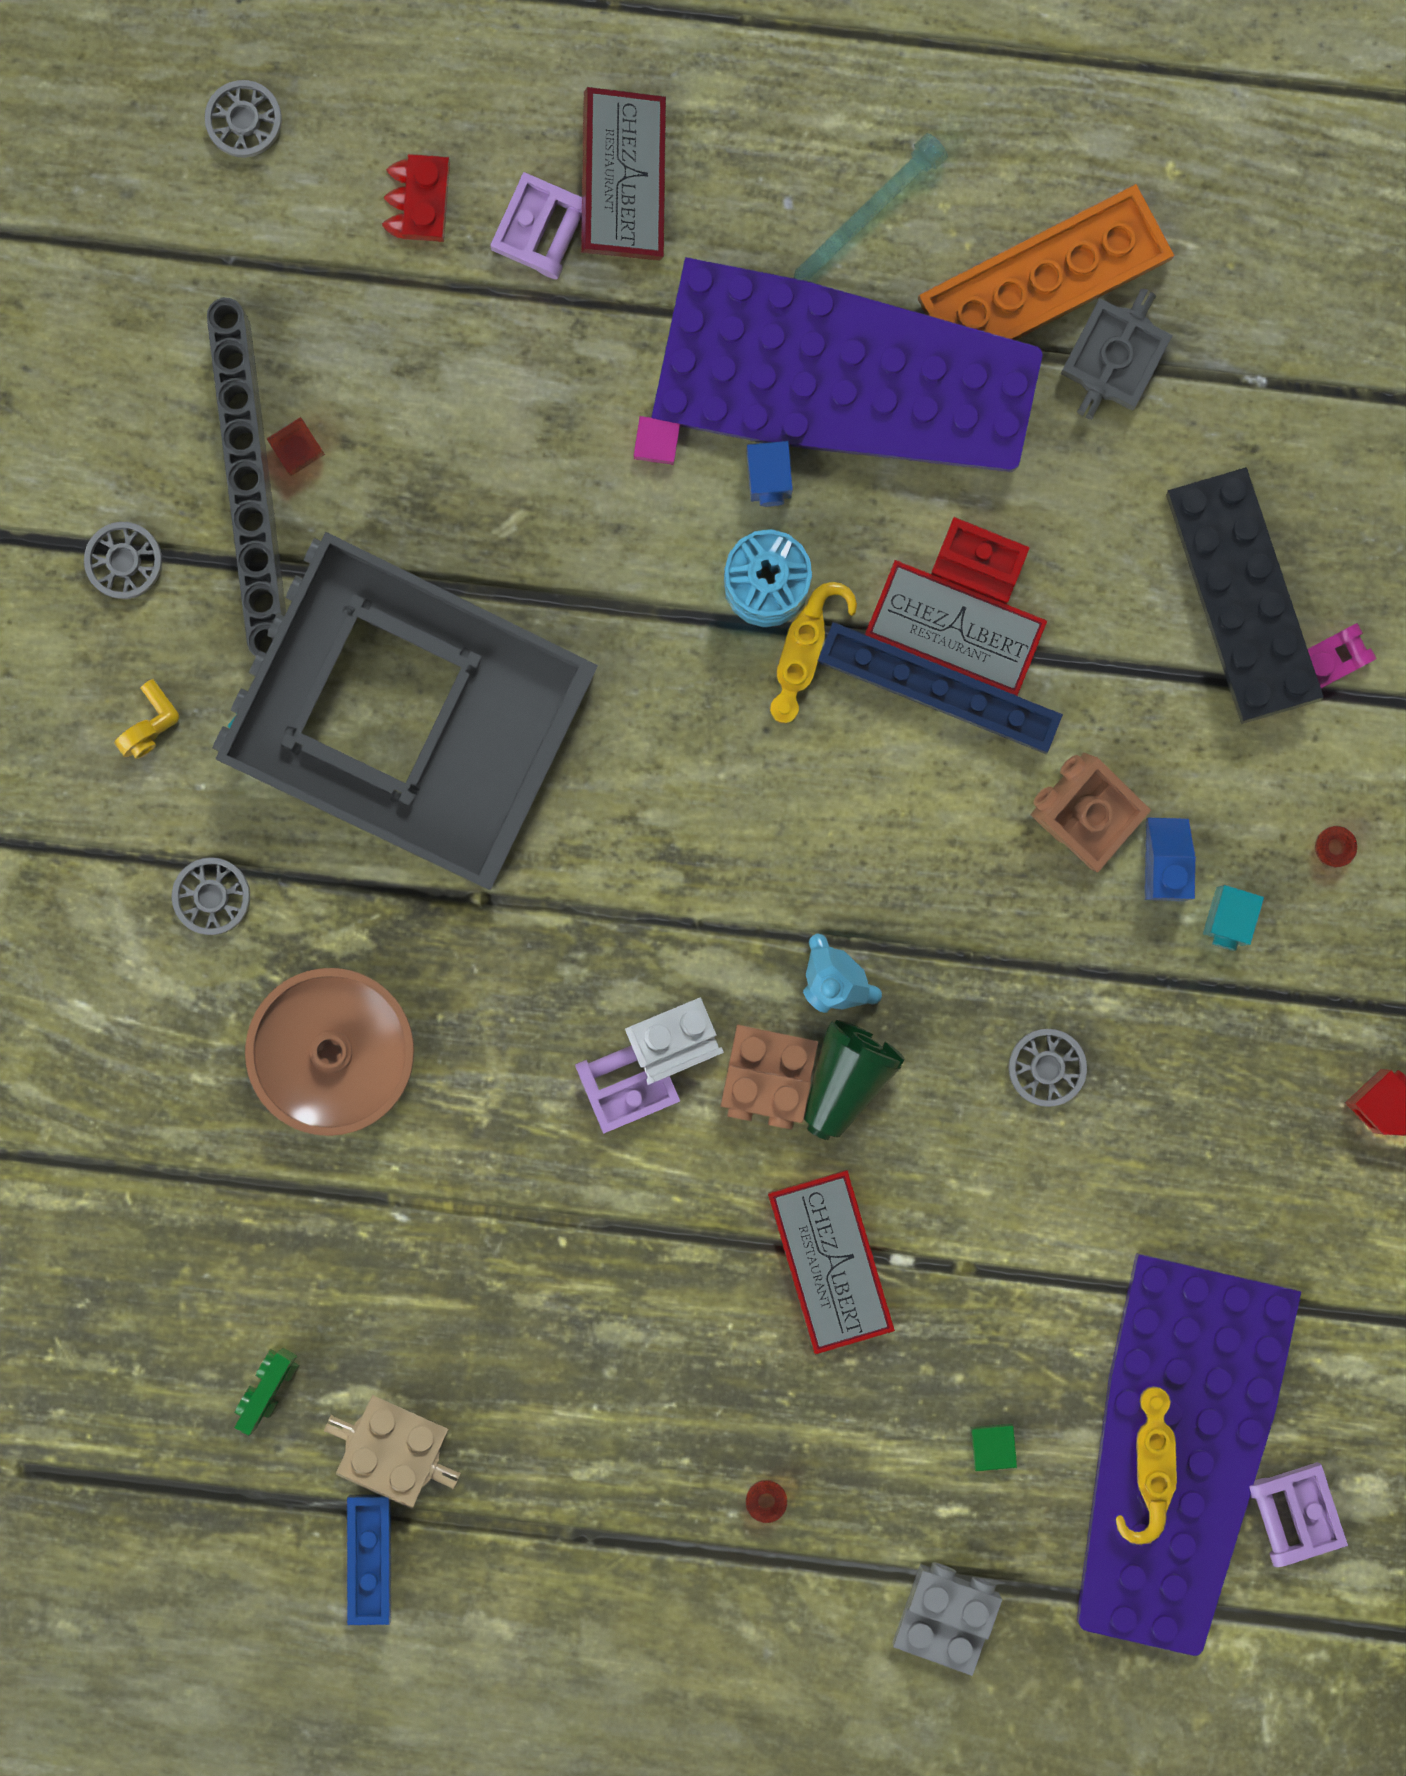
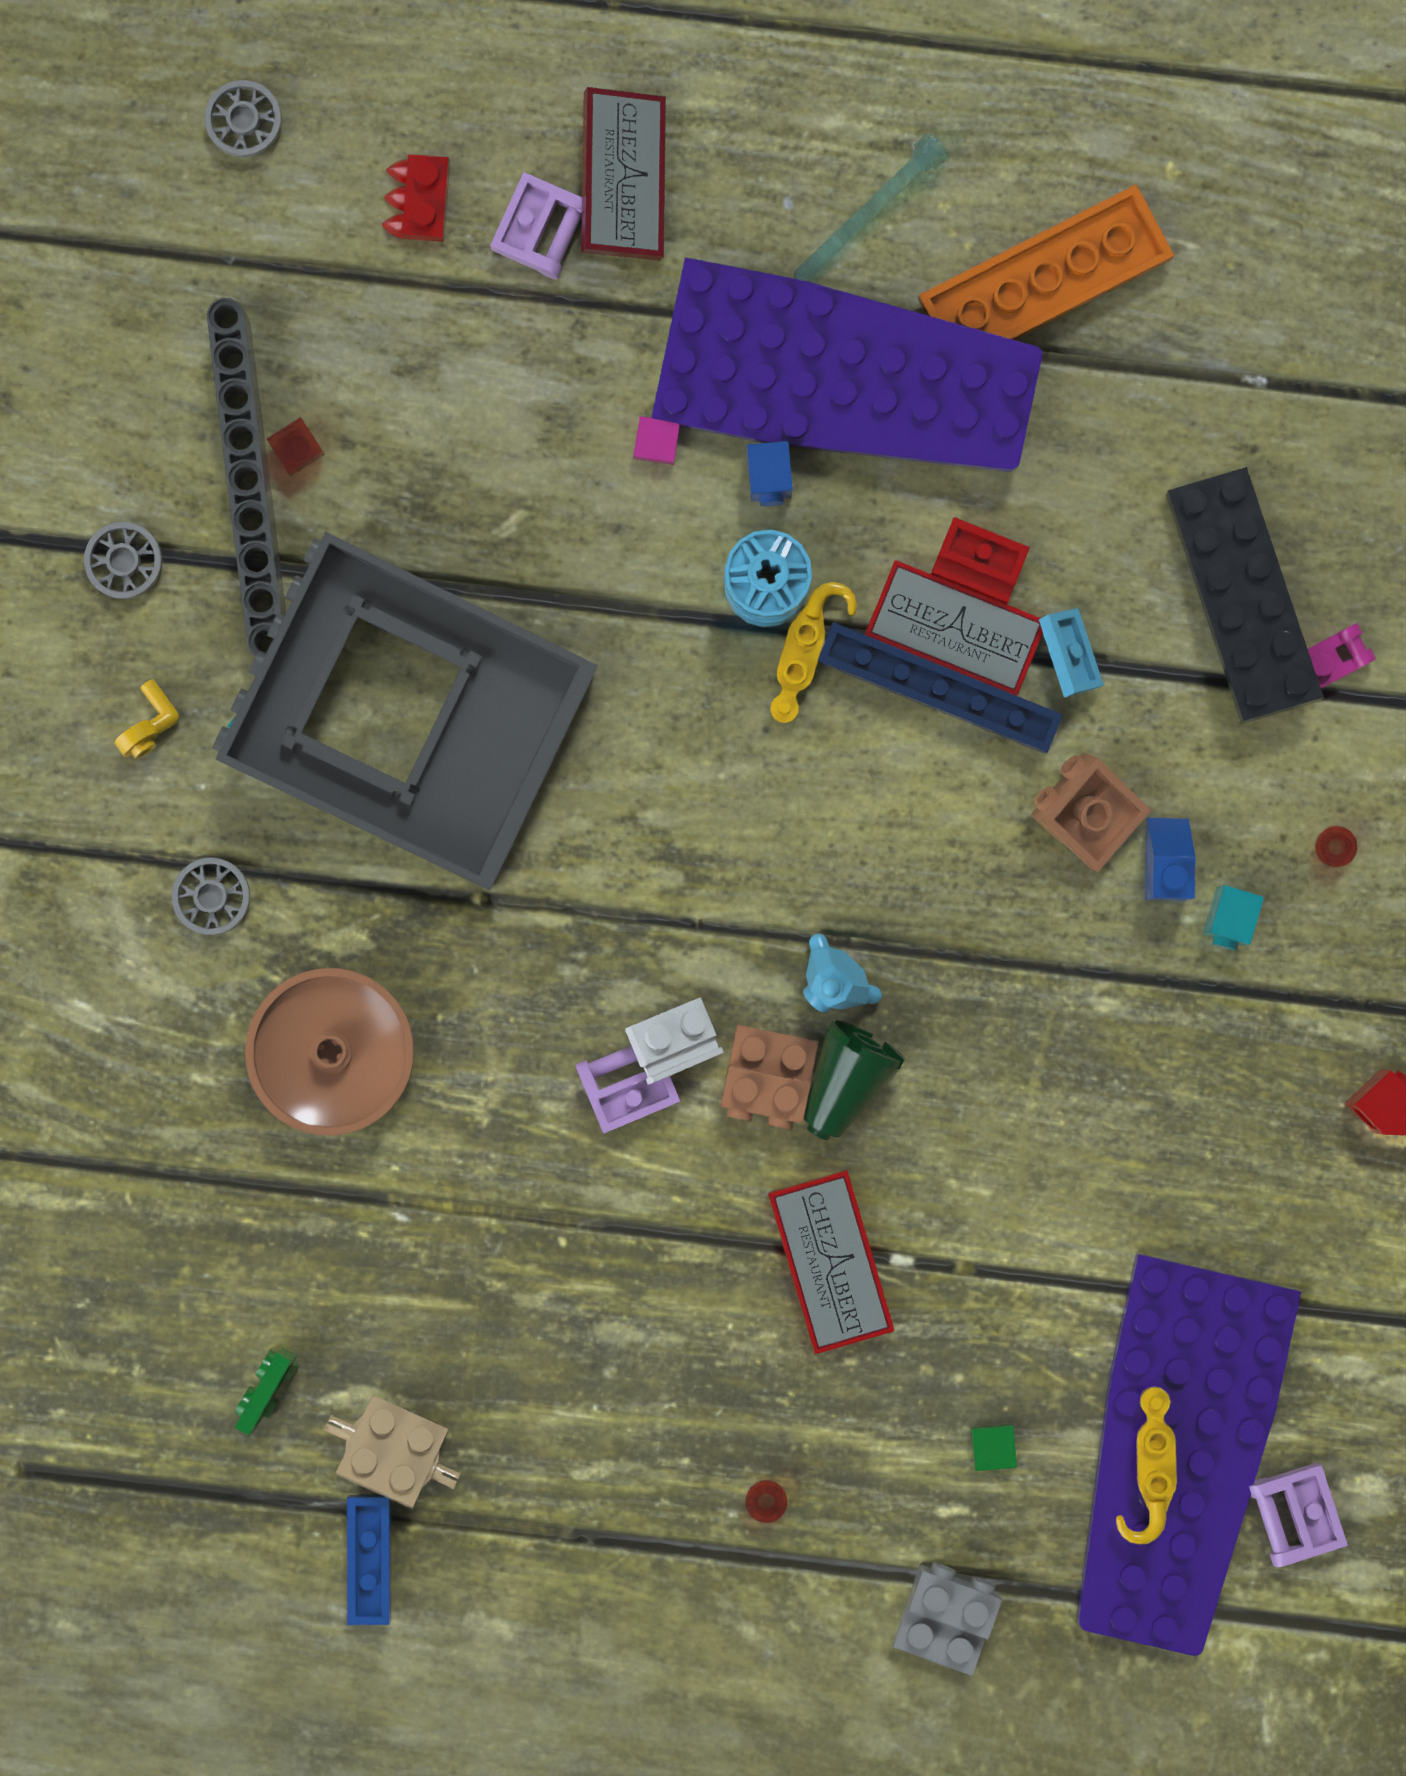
(1047, 1067): light grey wheel -> none
(1071, 652): none -> medium azure plate
(1116, 354): dark grey plate -> none

